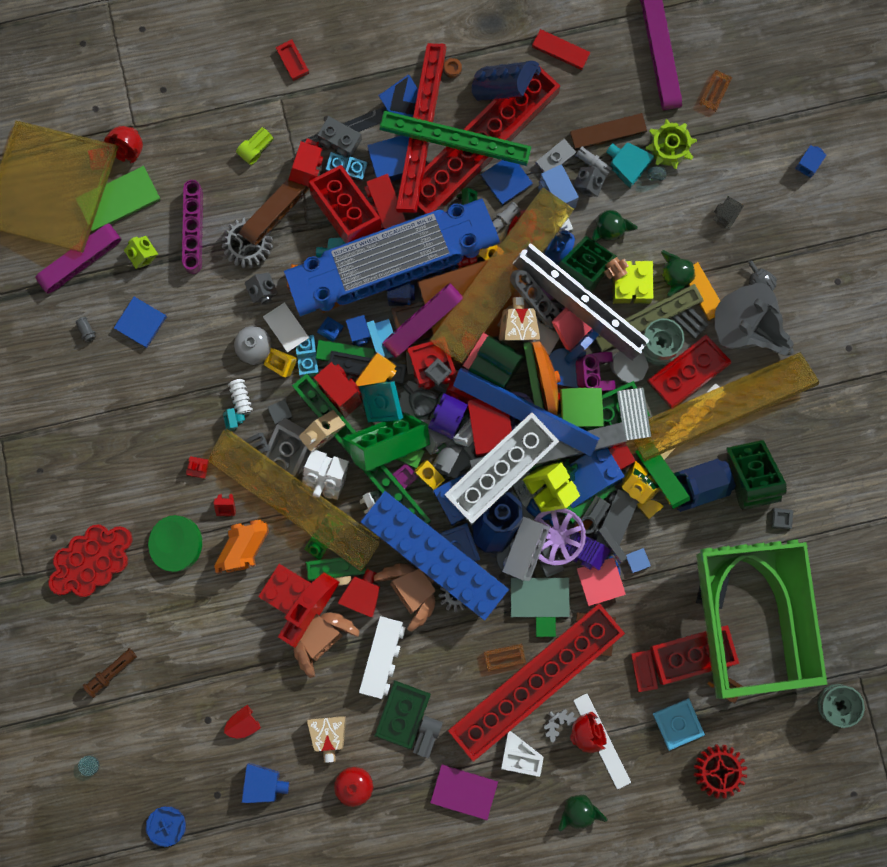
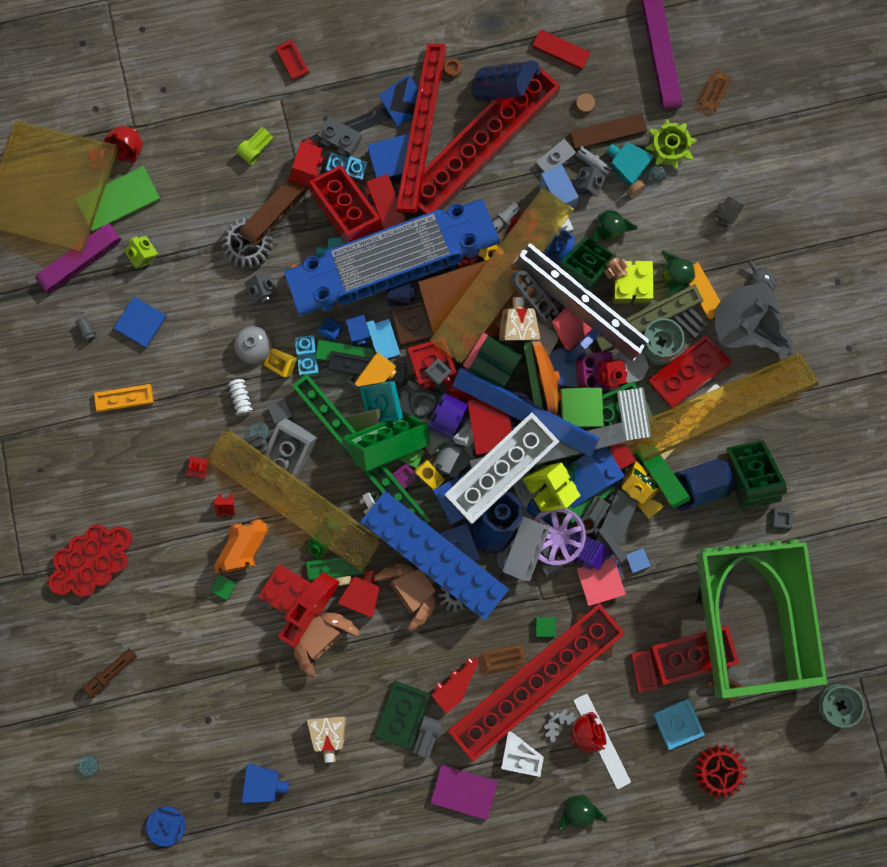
(123, 398): none -> light orange tile
(175, 543): green piece -> none
(192, 218): magenta beam -> none
(223, 587): none -> green tile
(232, 419): teal tile -> none
(241, 724): red brick -> none
(259, 427): none -> clear light blue tile
(286, 327): white sticker -> none
(316, 435): tan torso -> none
(325, 474): white brick -> none
(338, 389): red brick -> none
(353, 786): red cylinder -> none
(364, 419): none -> olive tile
(381, 657): white brick -> none
(422, 320): magenta beam -> none
(453, 691): none -> red slope
(455, 138): green tile -> none
(467, 196): dark green tile -> none
(506, 180): blue tile -> none
(540, 597): sand green tile -> none
(585, 103): none -> medium nougat tile
(612, 373): none -> red brick
(636, 189): none -> medium nougat tile
(811, 161): blue brick -> none

